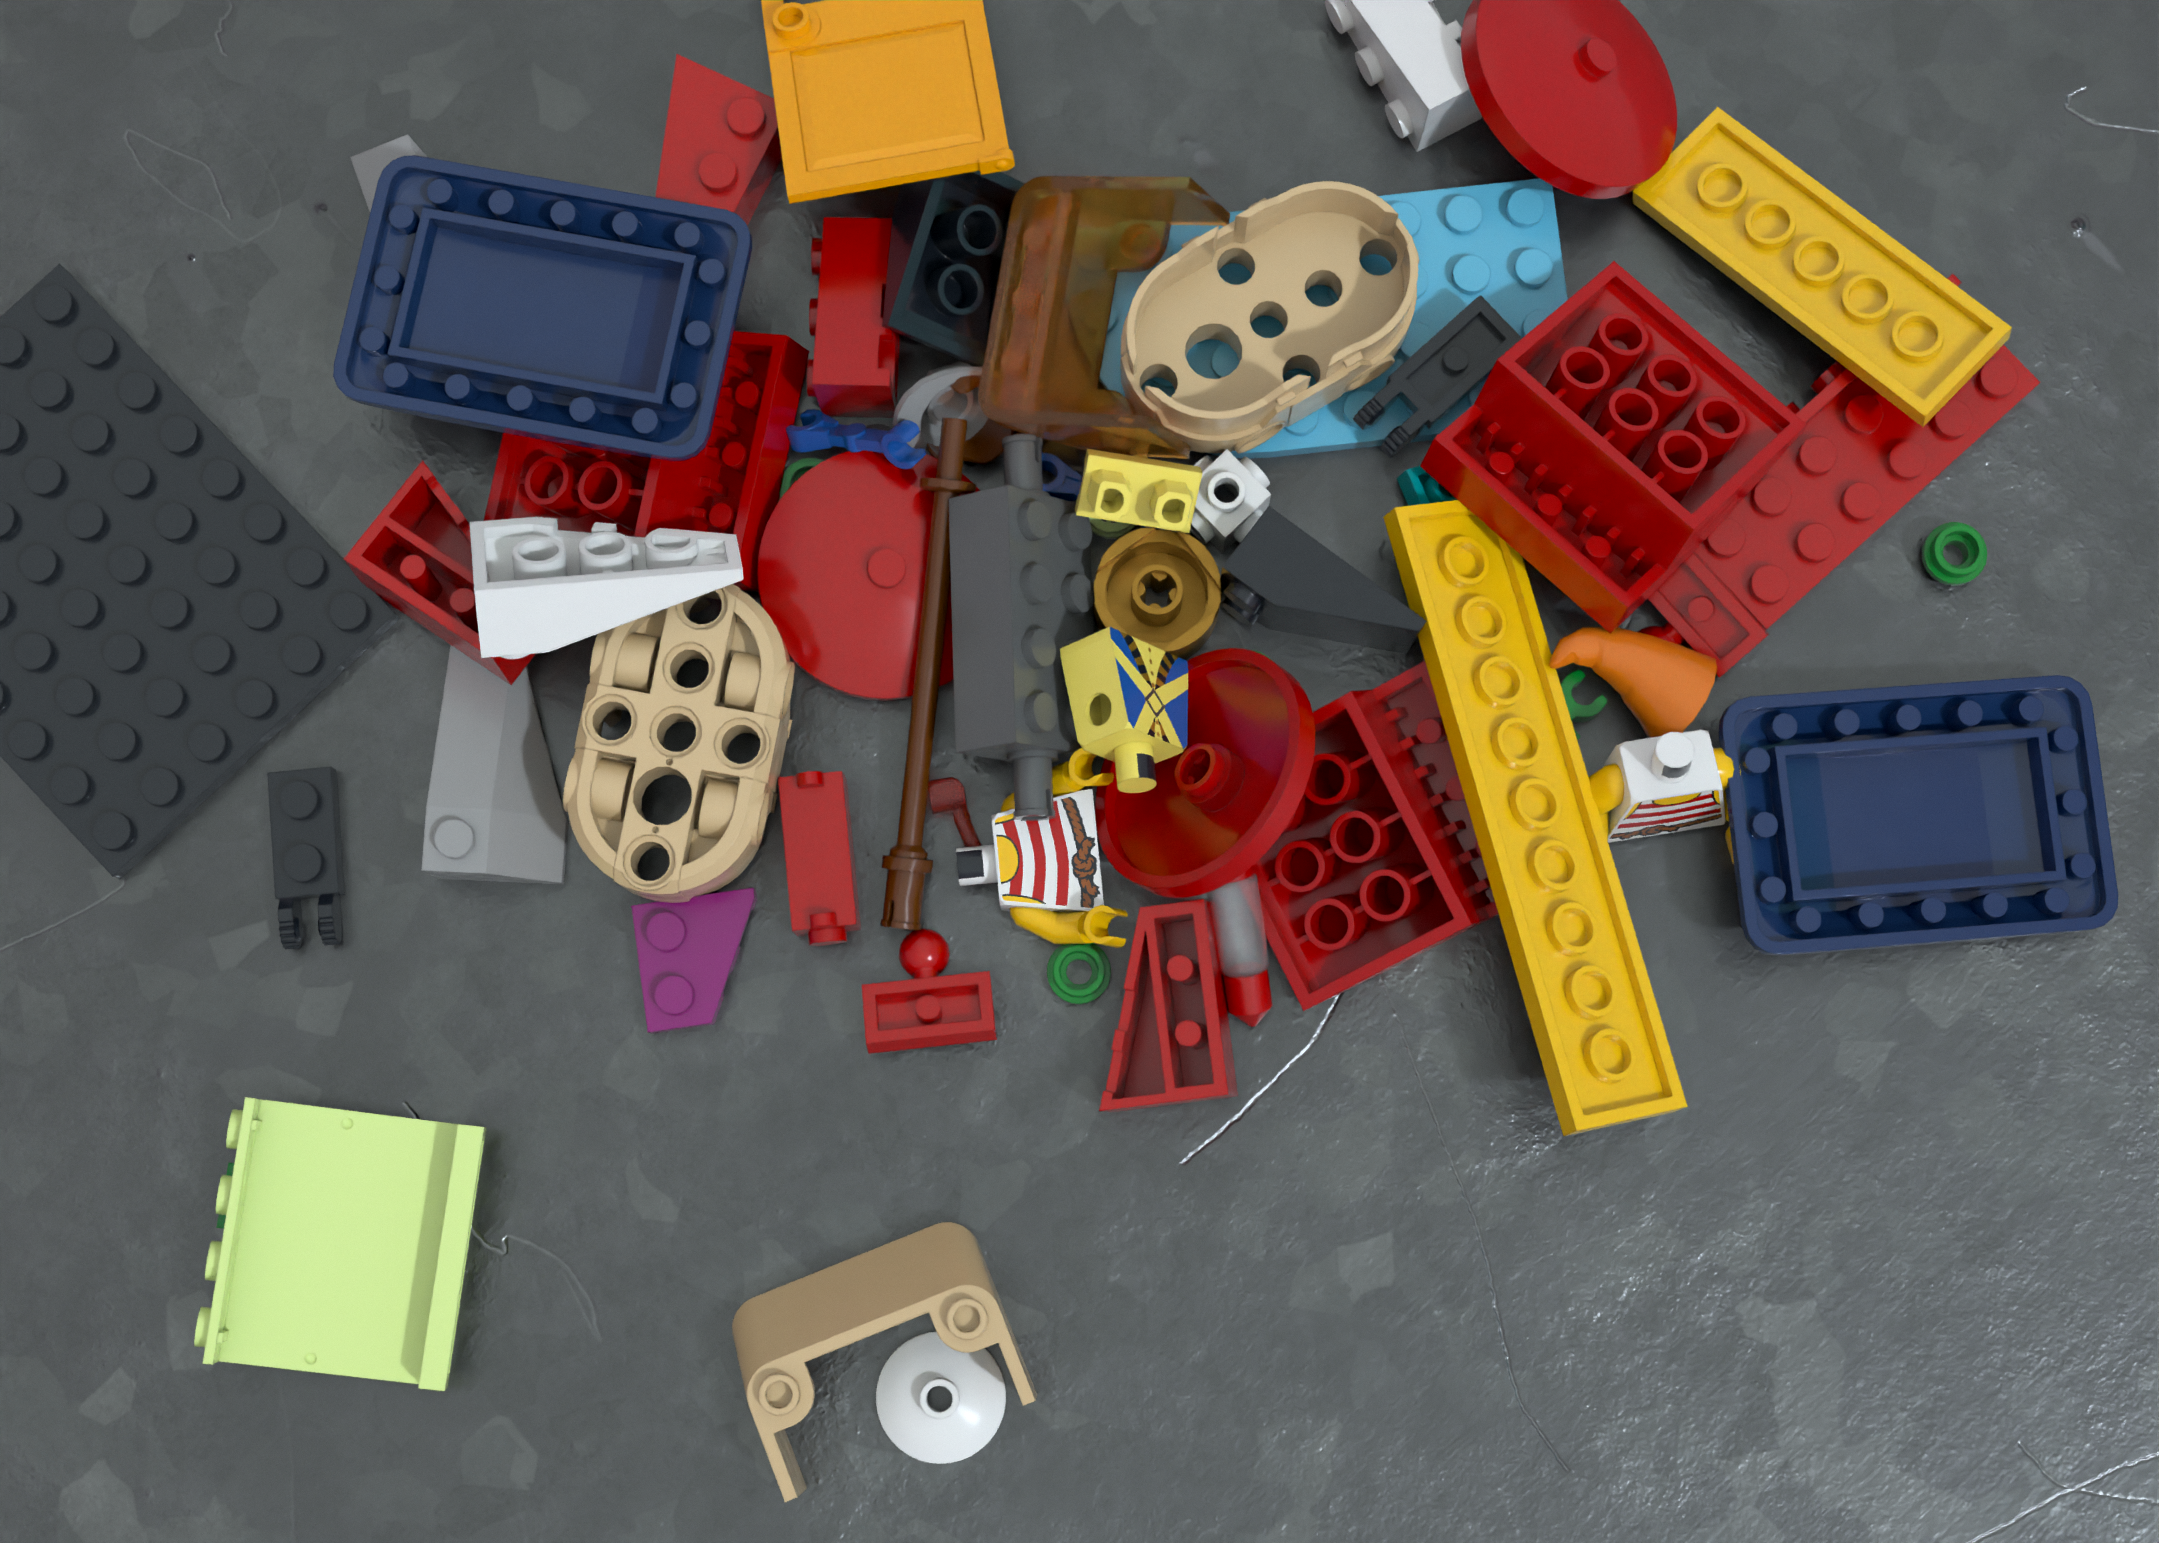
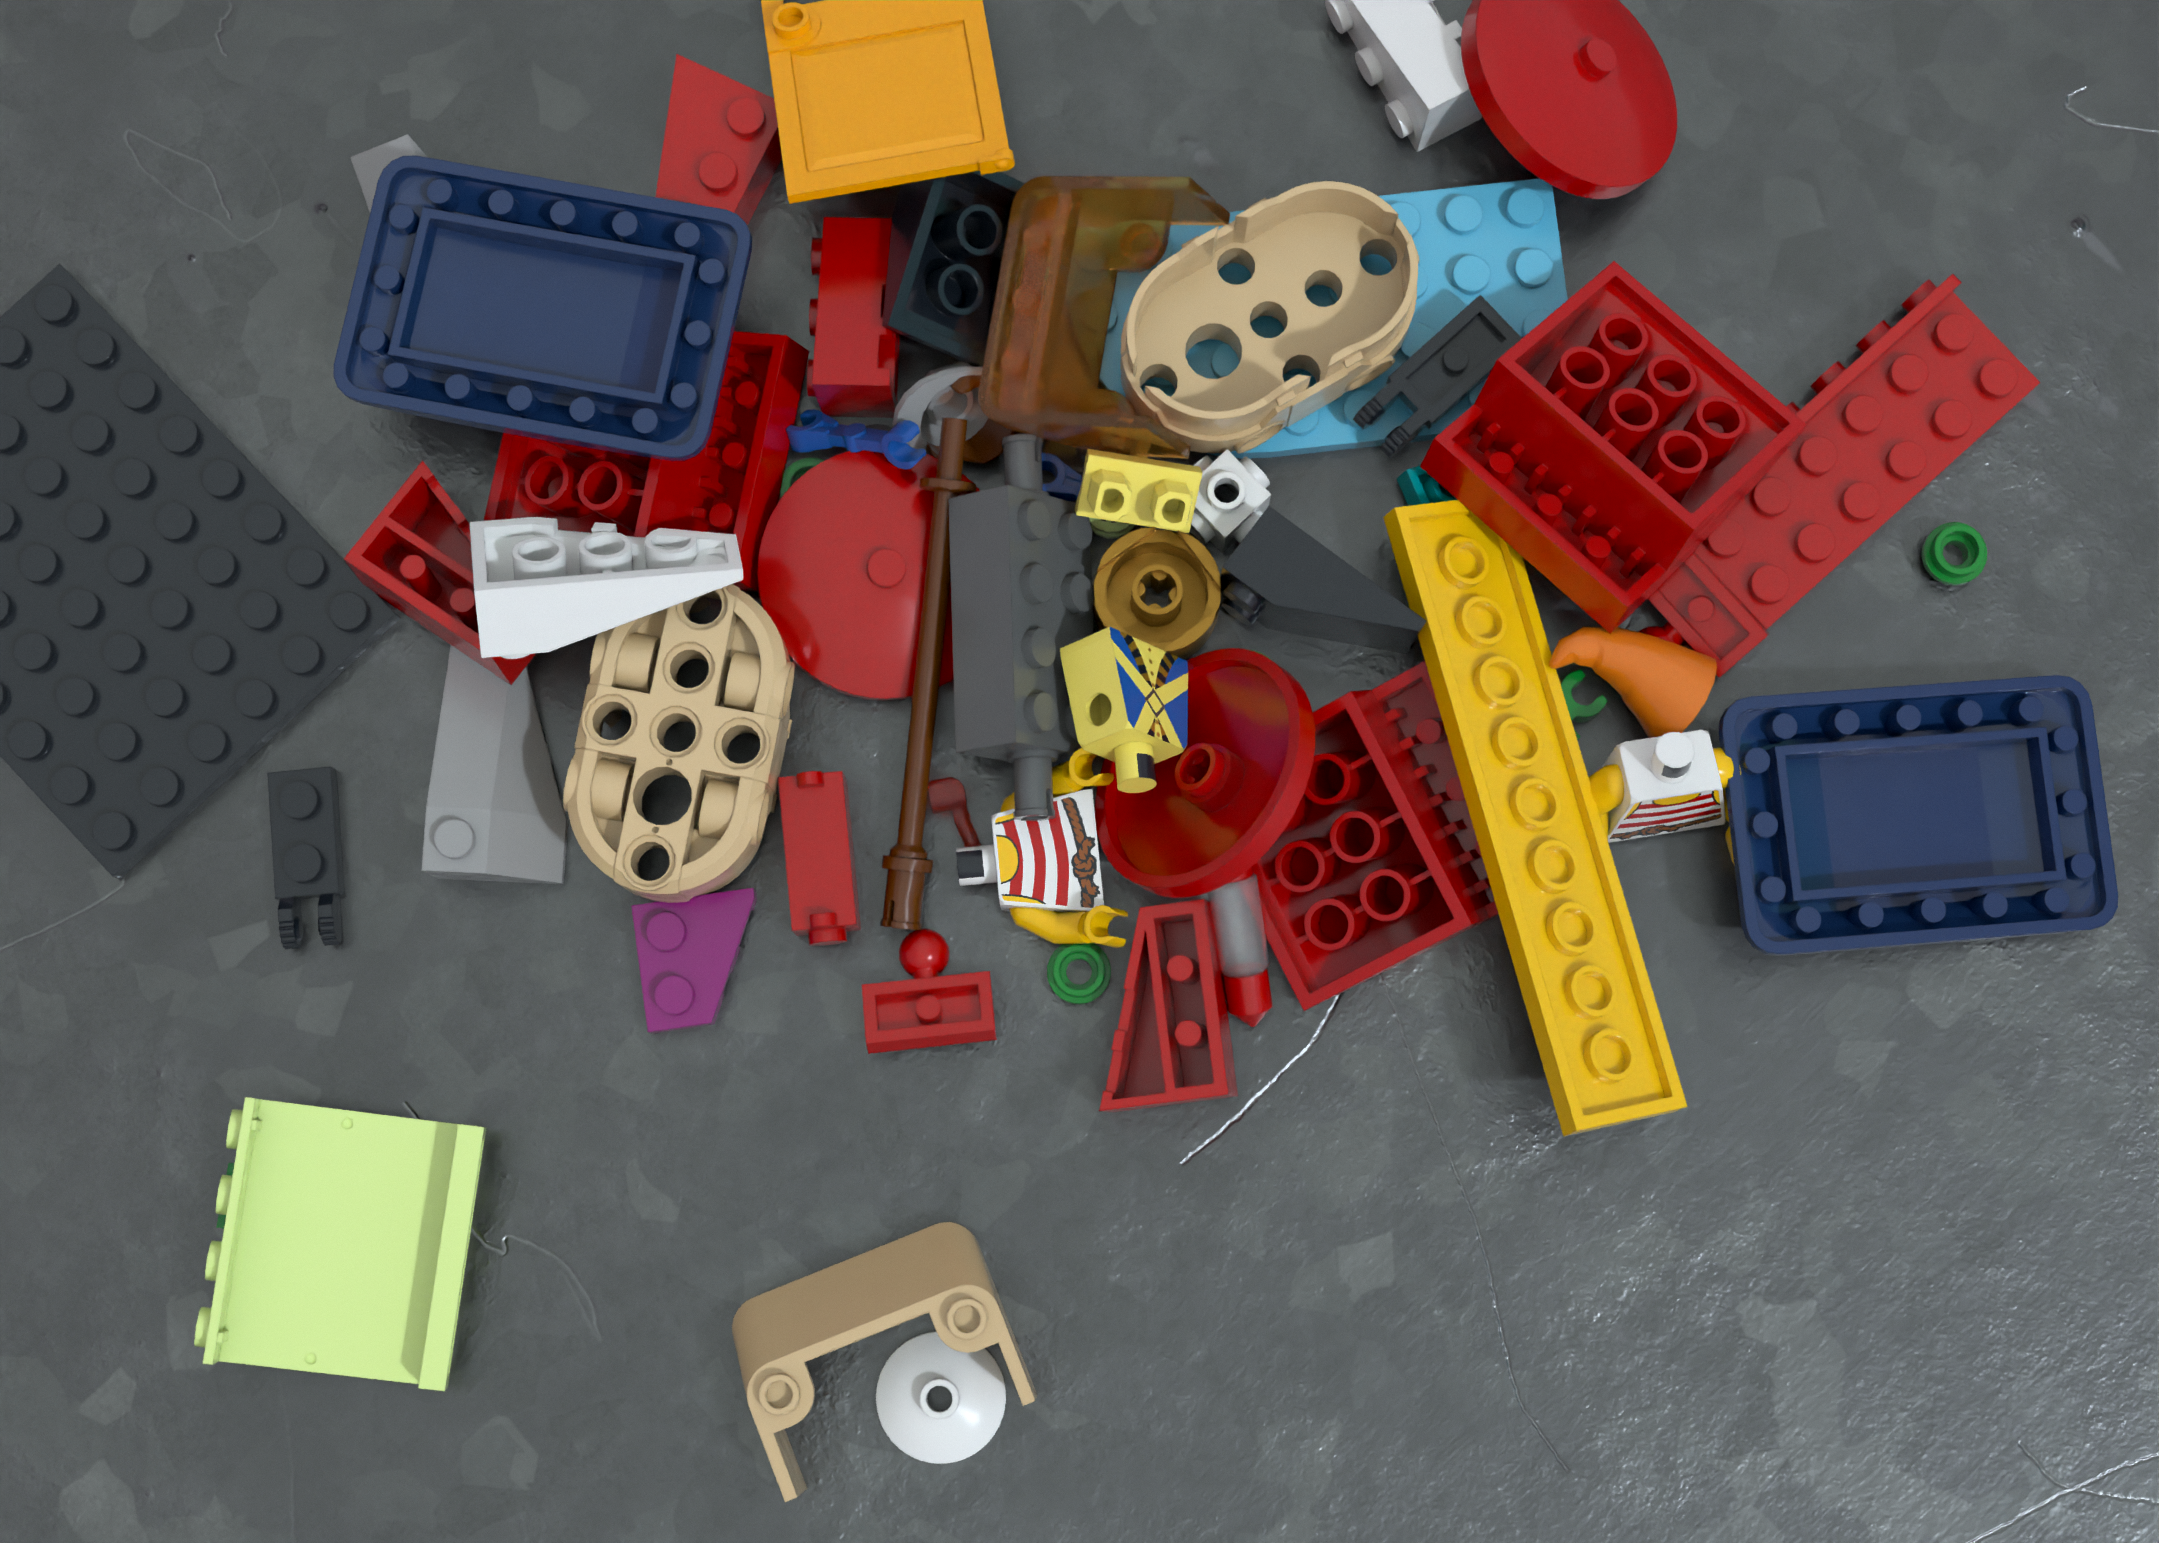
(1822, 266): yellow plate -> none

